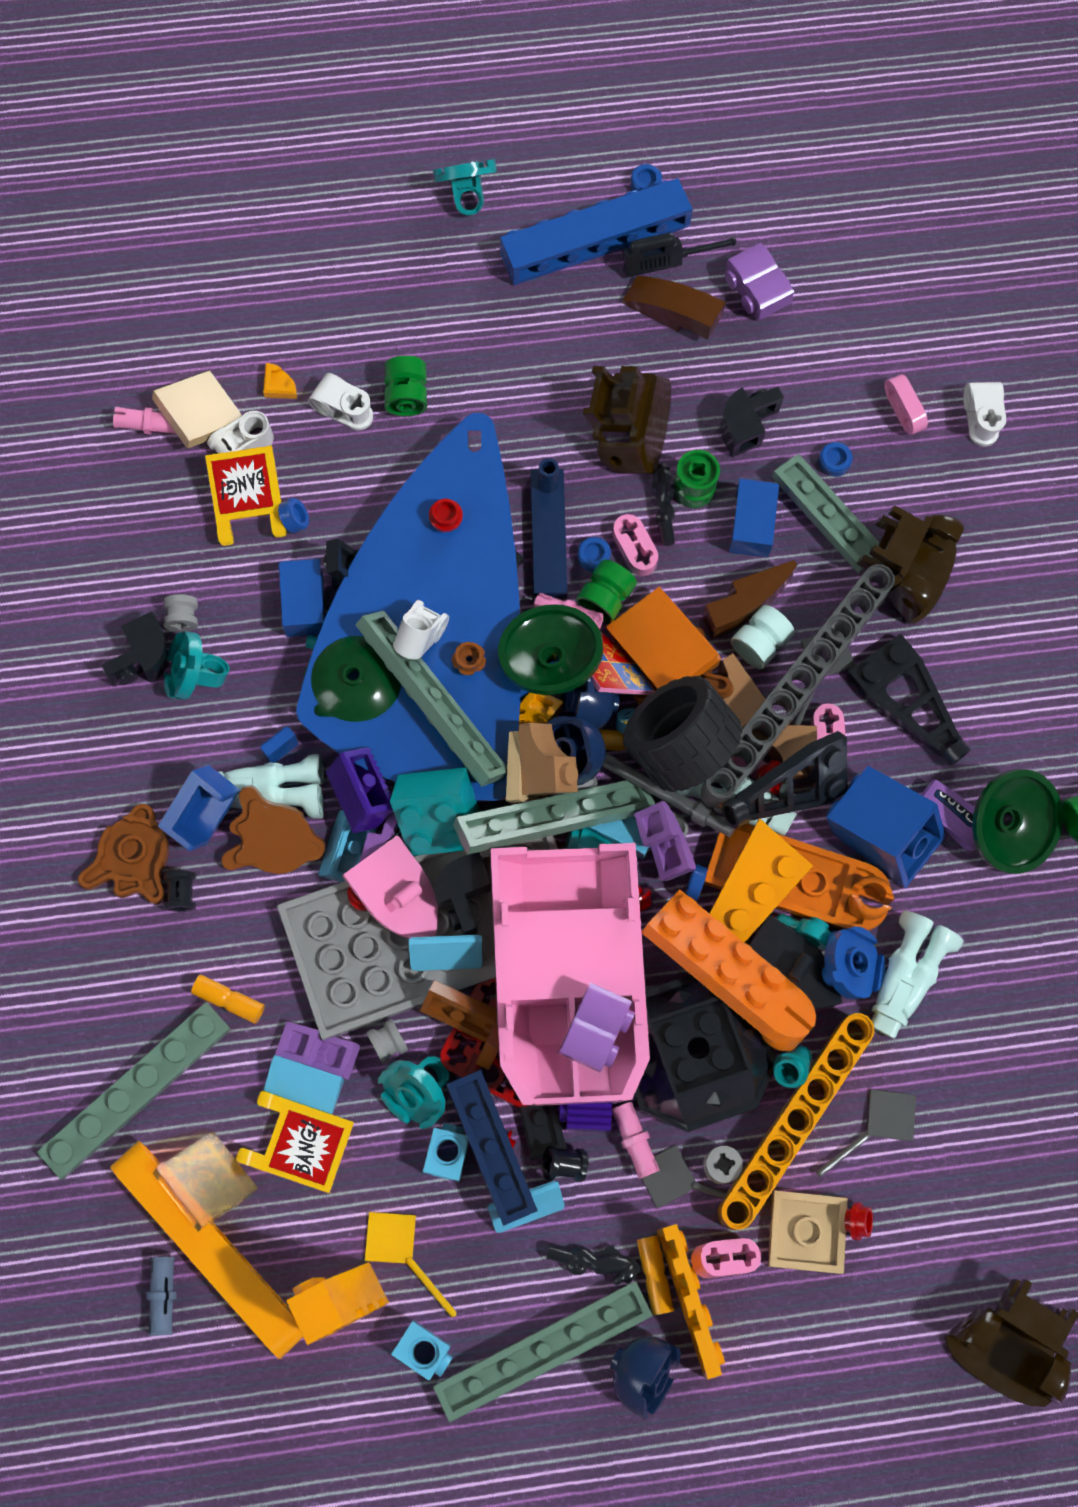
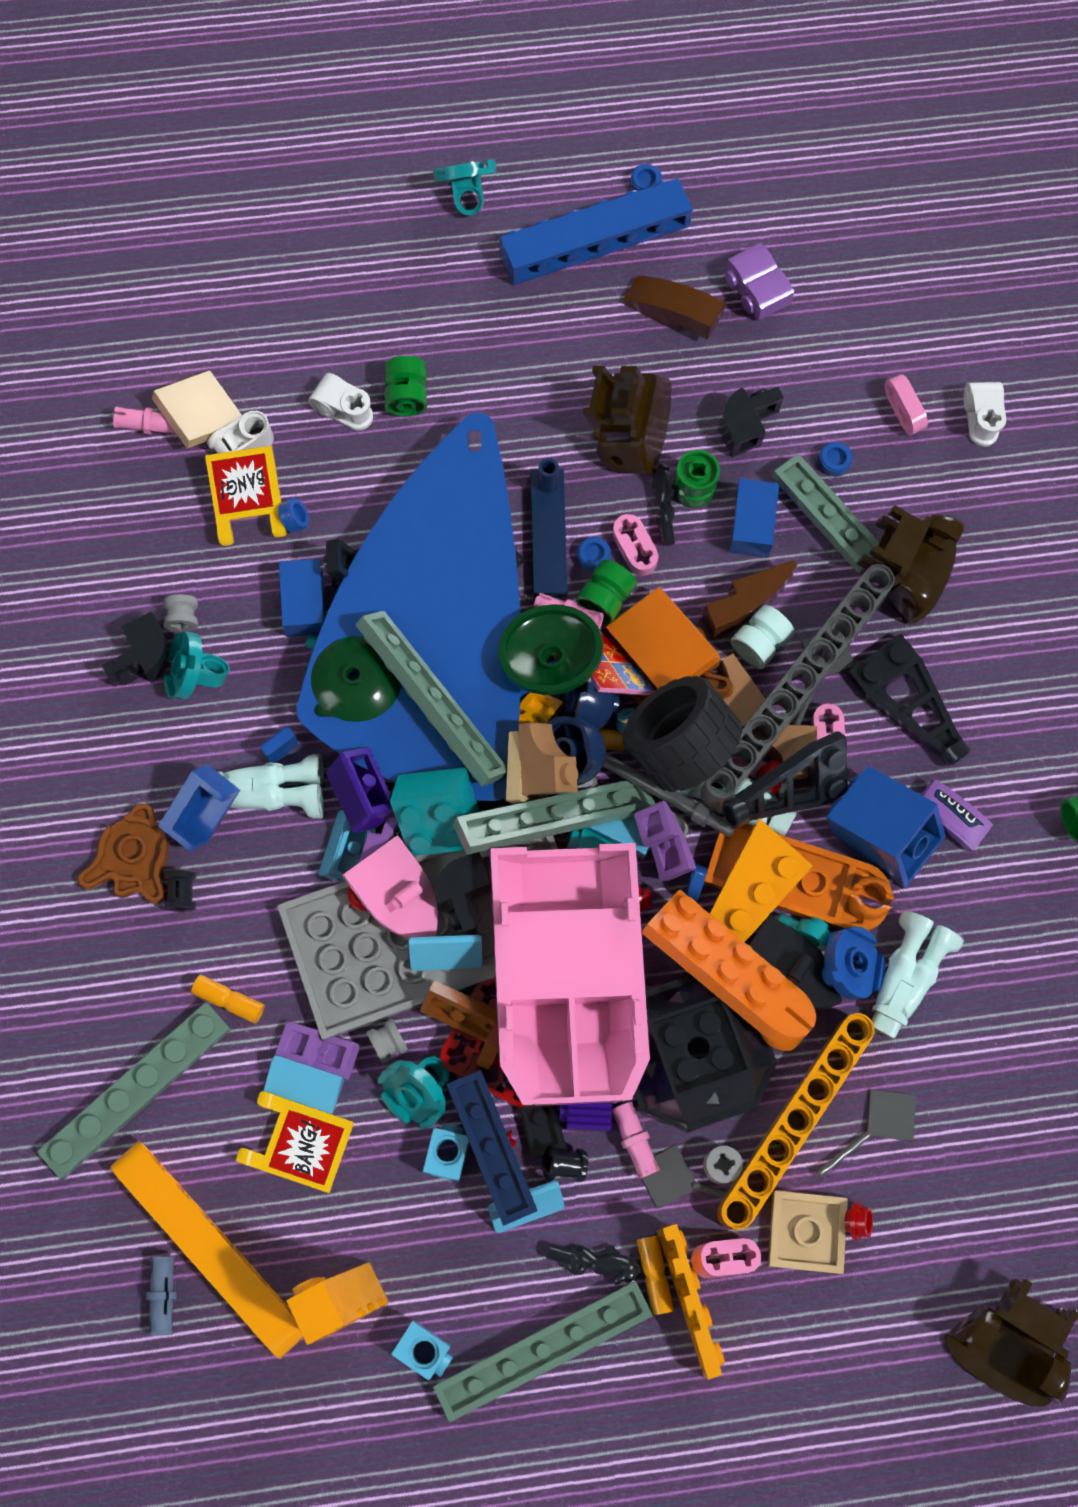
(205, 1181): clear yellow tile -> none
(272, 836): dark orange tile -> none
(278, 383): light orange tile -> none
(392, 1240): yellow piece -> none
(419, 631): white piece -> none
(445, 515): red plate -> none
(469, 649): dark orange plate -> none
(596, 1028): medium lavender brick -> none
(643, 1374): dark blue cylinder -> none
(661, 253): black piece -> none
(792, 1067): teal cone -> none
(1030, 821): dark green dish -> none

